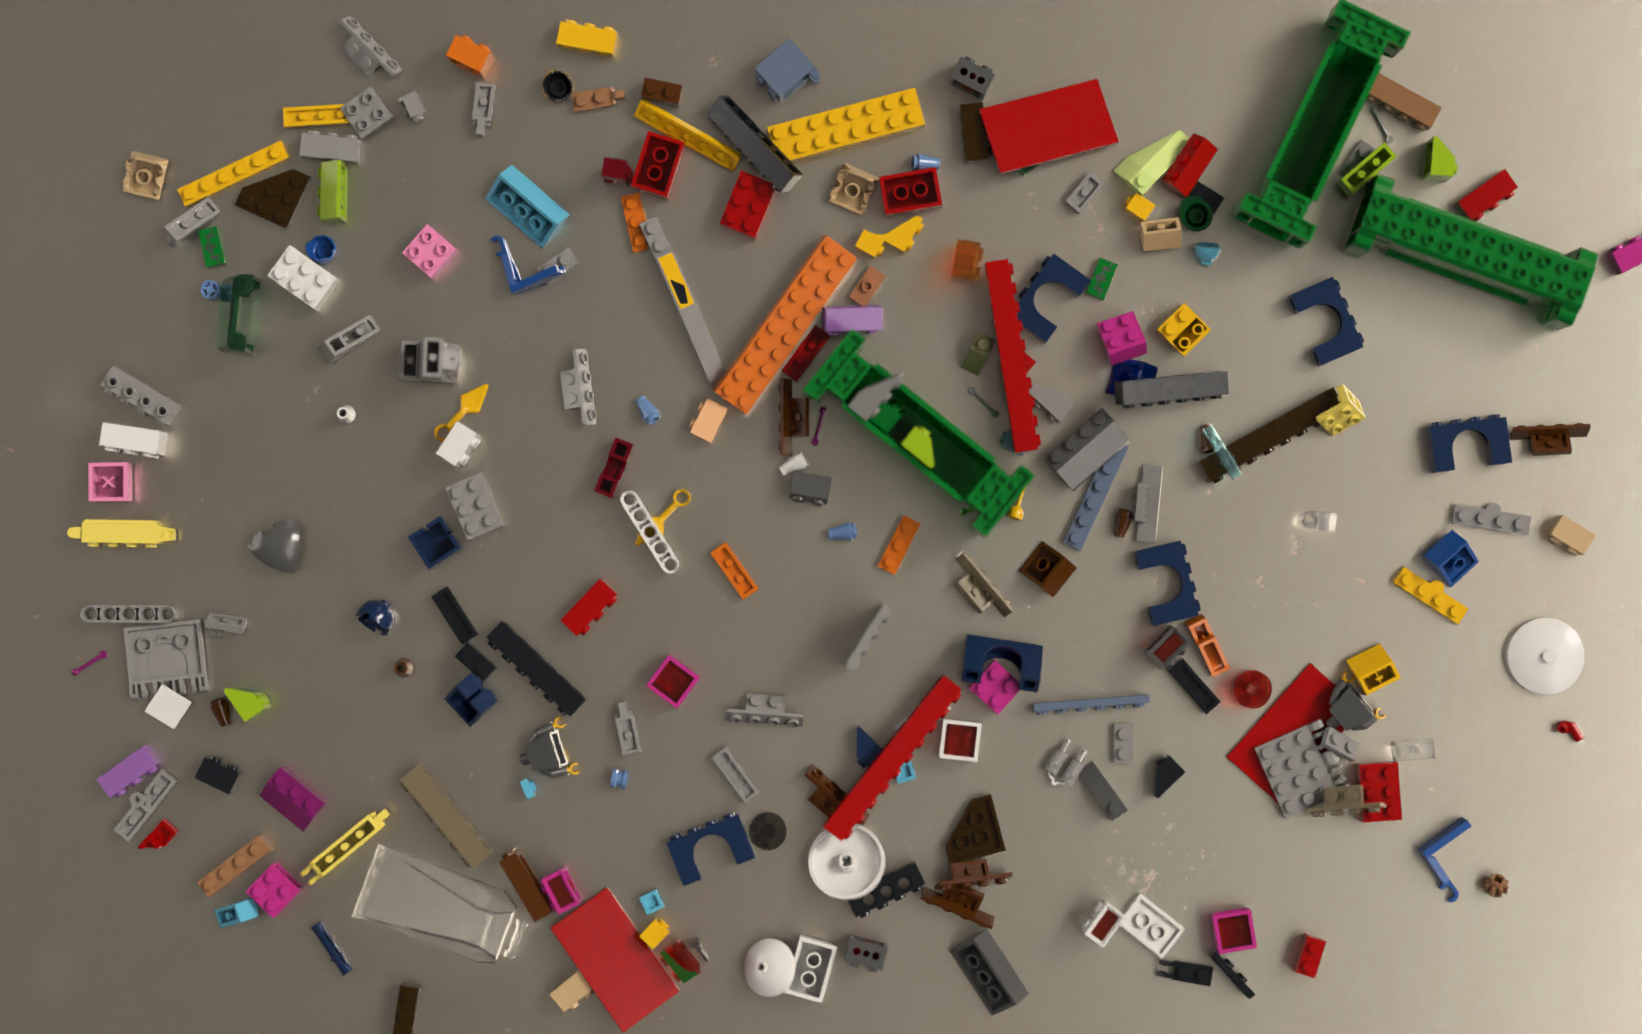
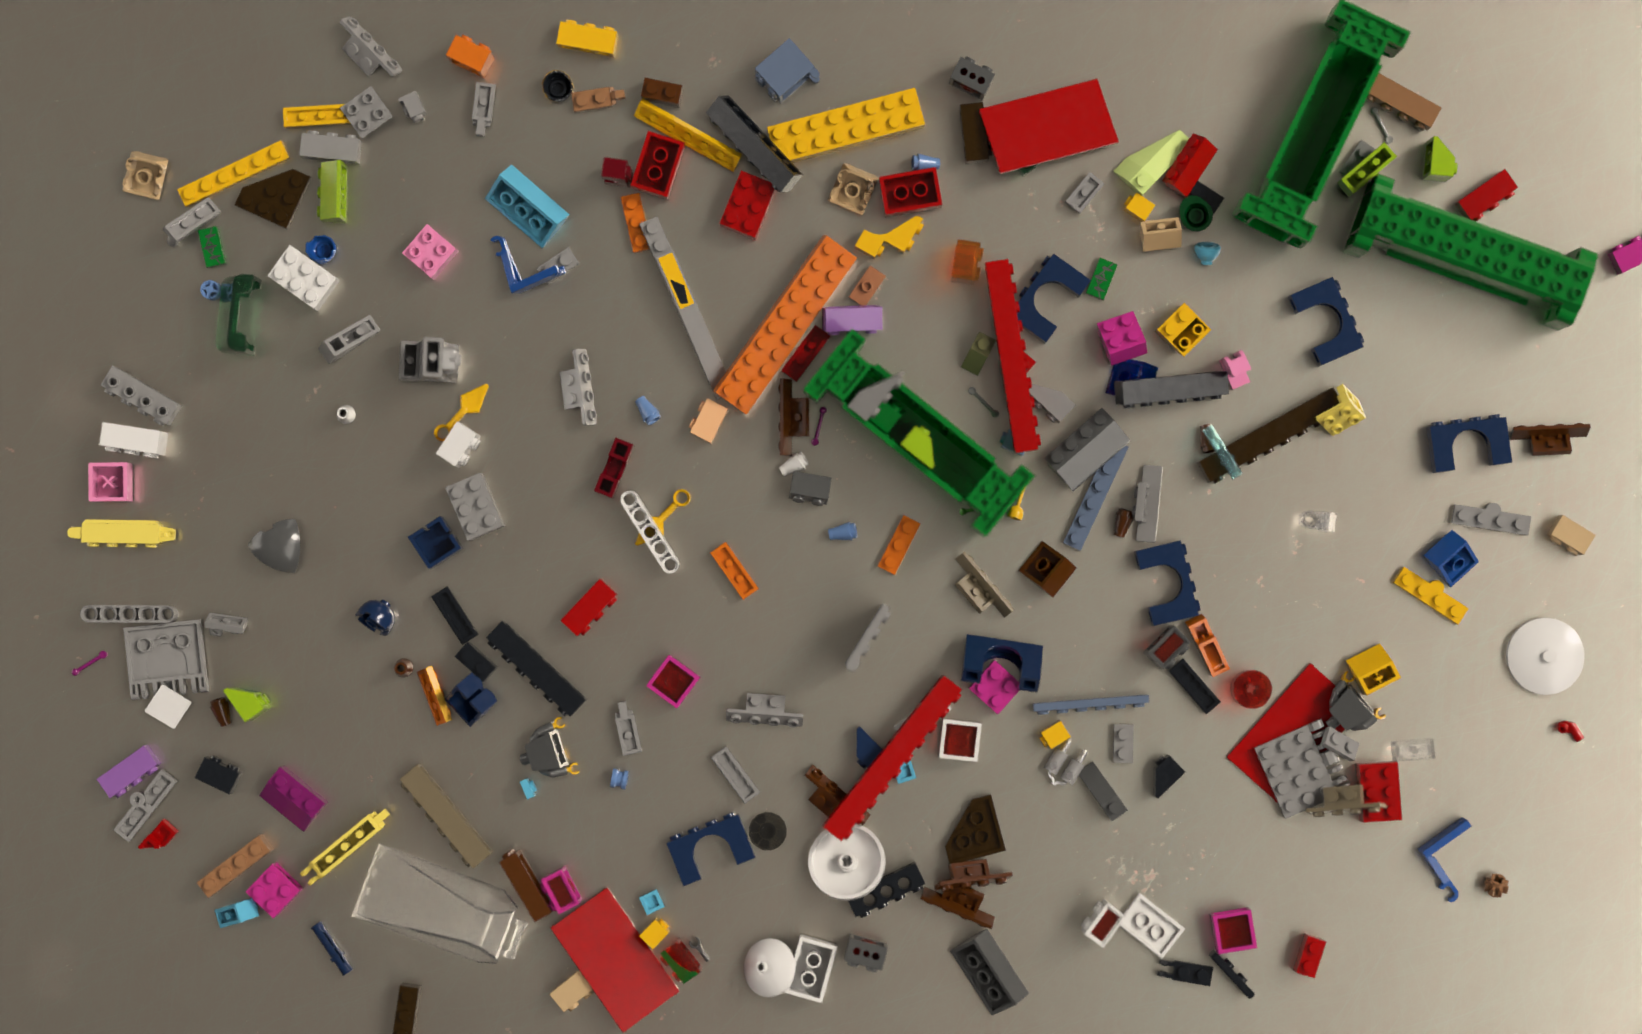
(434, 695): none -> orange plate
(1054, 735): none -> yellow brick
(1236, 369): none -> bright pink piece

